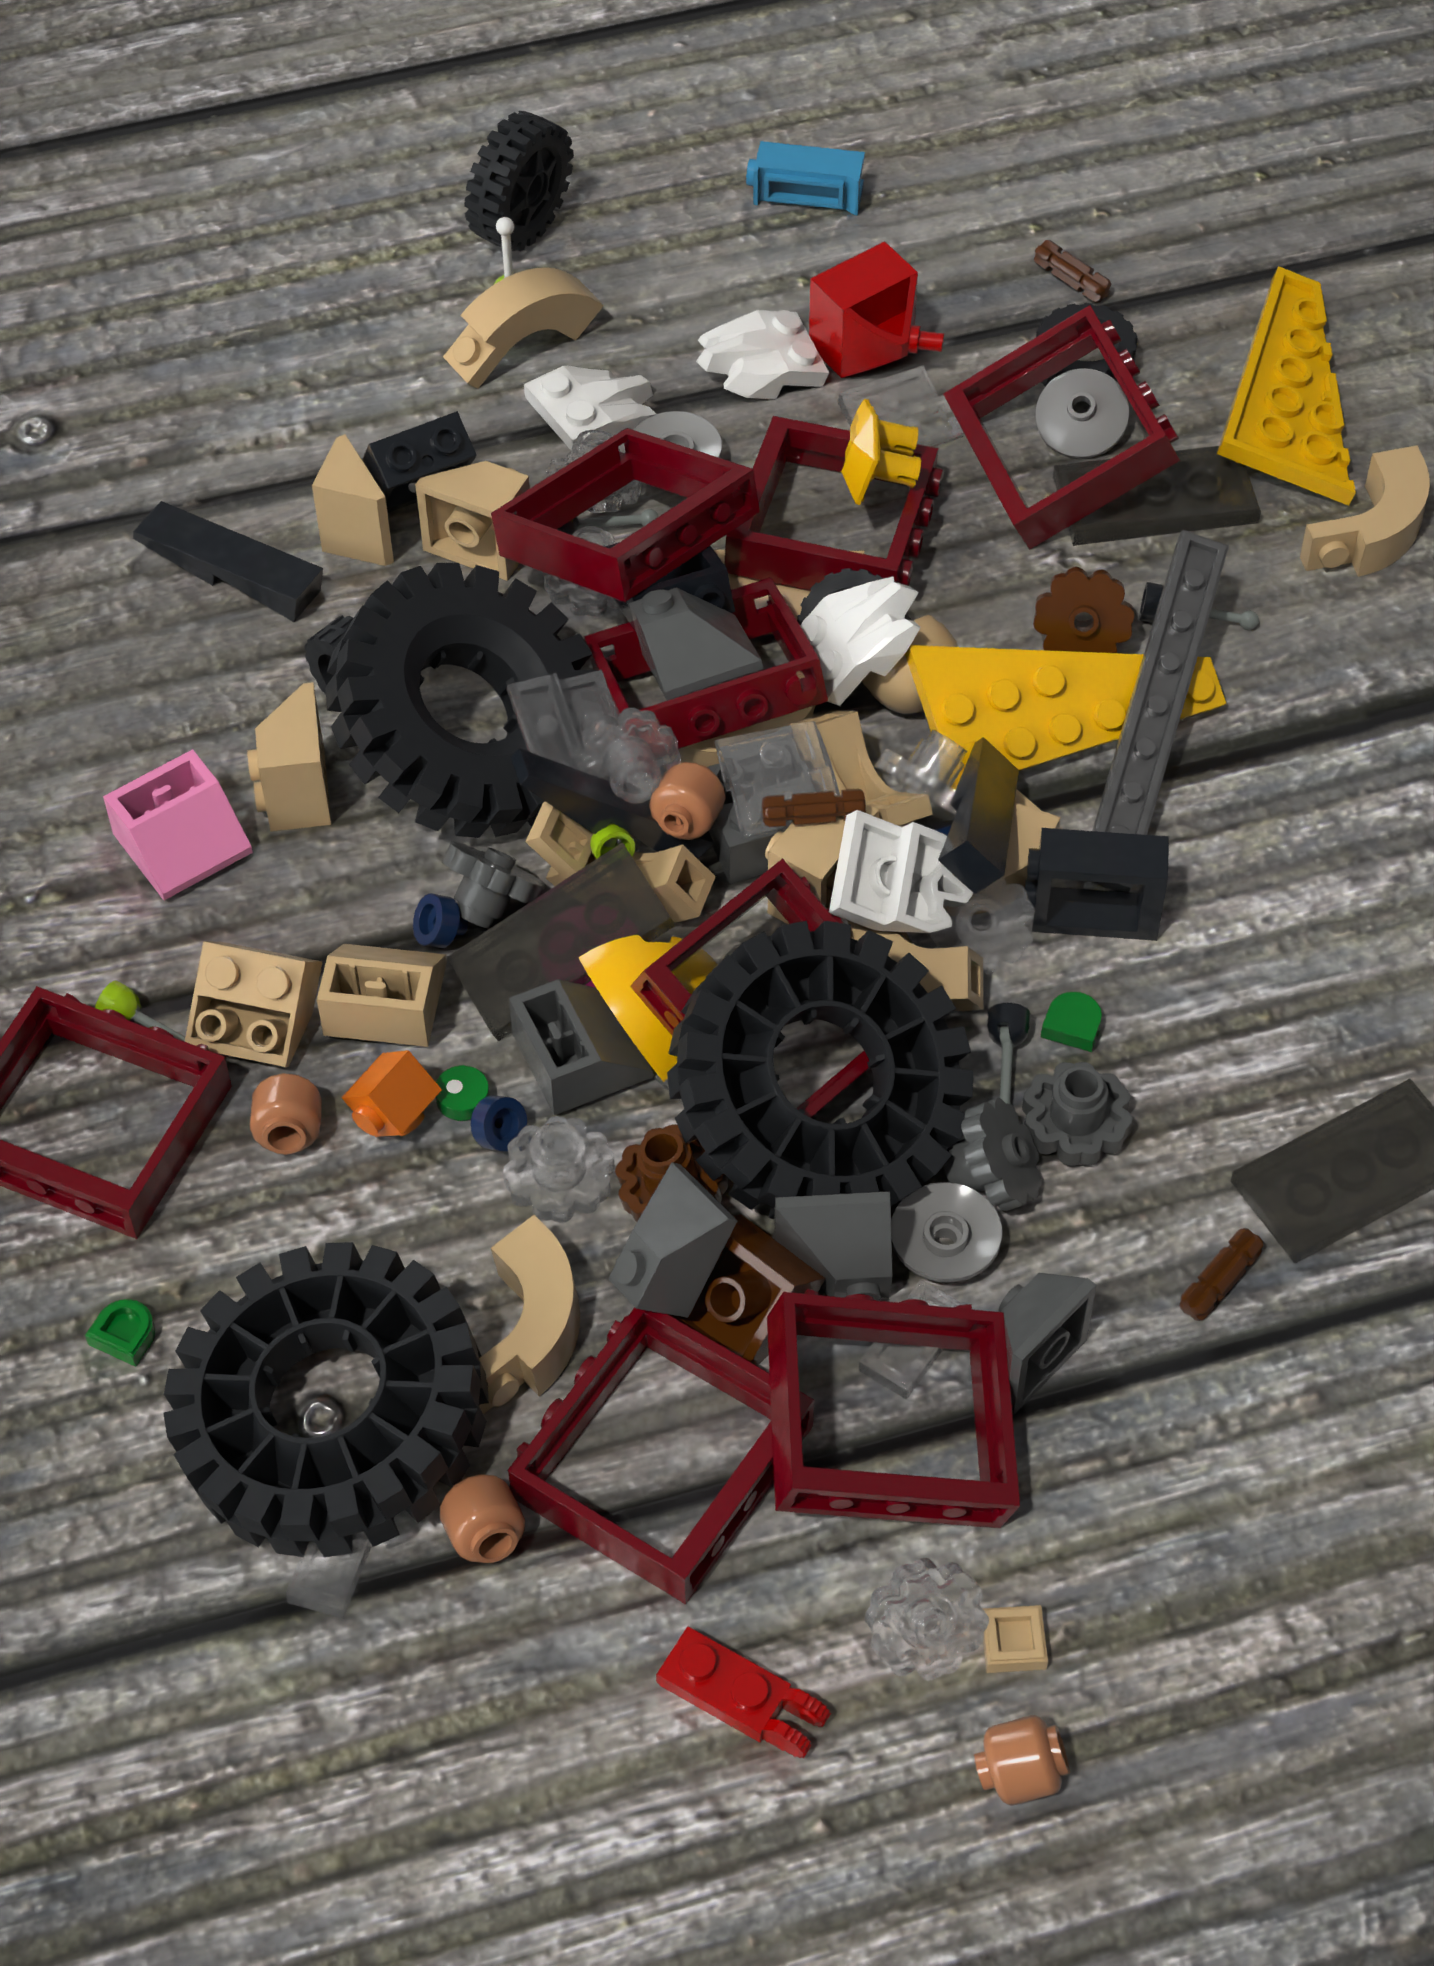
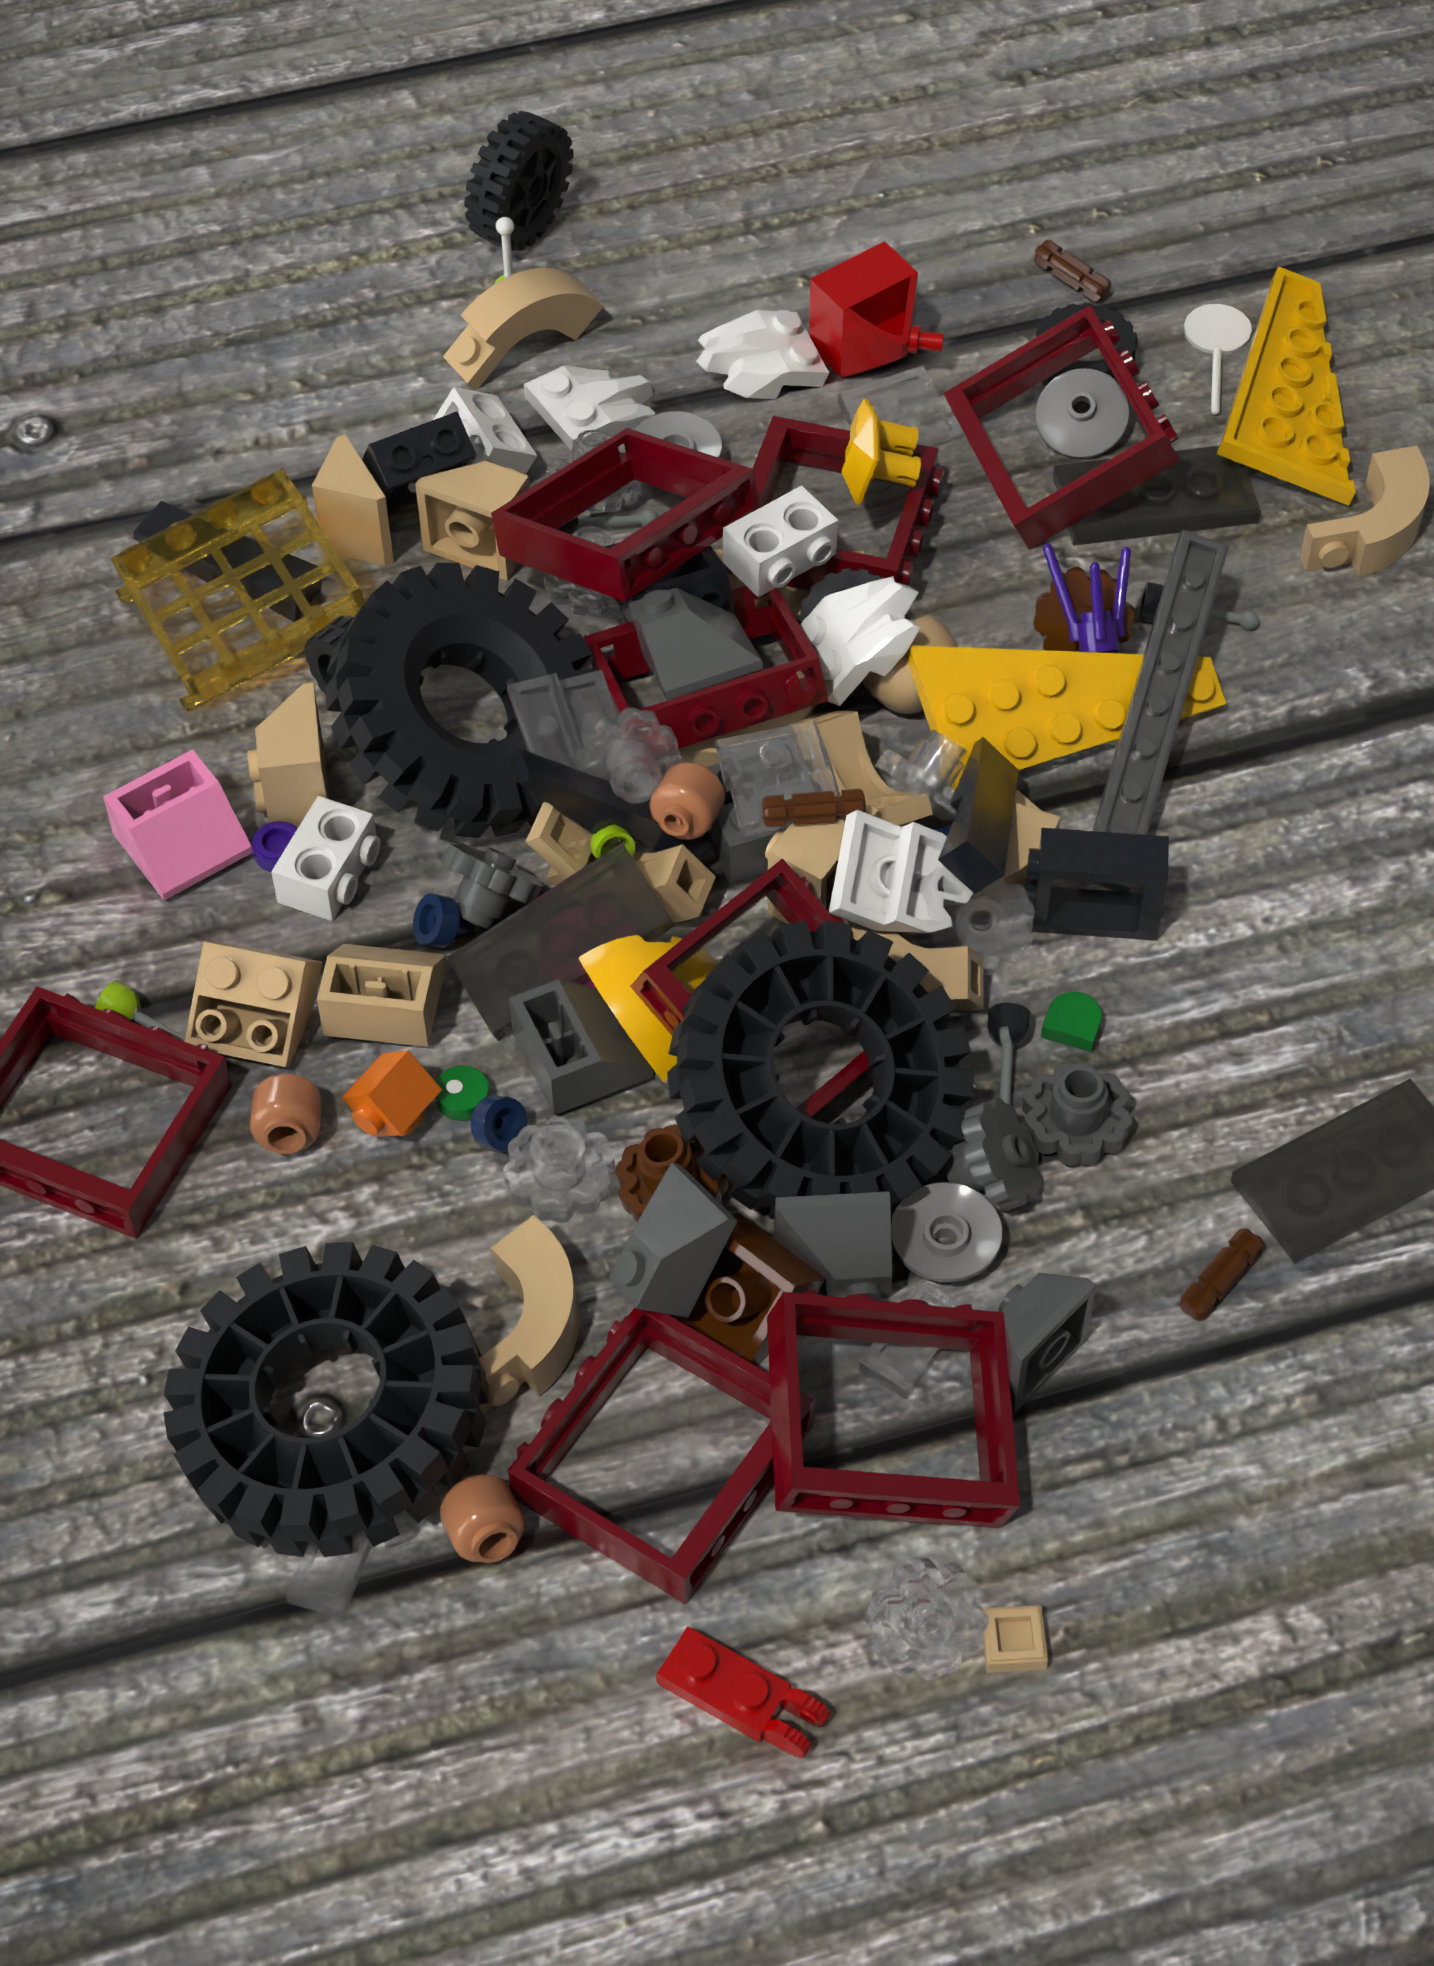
(123, 1331): green tile -> none
(205, 535): none -> clear yellow window
(271, 842): none -> dark purple tile
(326, 858): none -> white brick
(490, 429): none -> white brick
(780, 541): none -> white brick
(807, 176): dark azure window -> none
(1022, 1760): nougat head -> none
(1098, 629): none -> dark purple plant
(1217, 331): none -> white piece

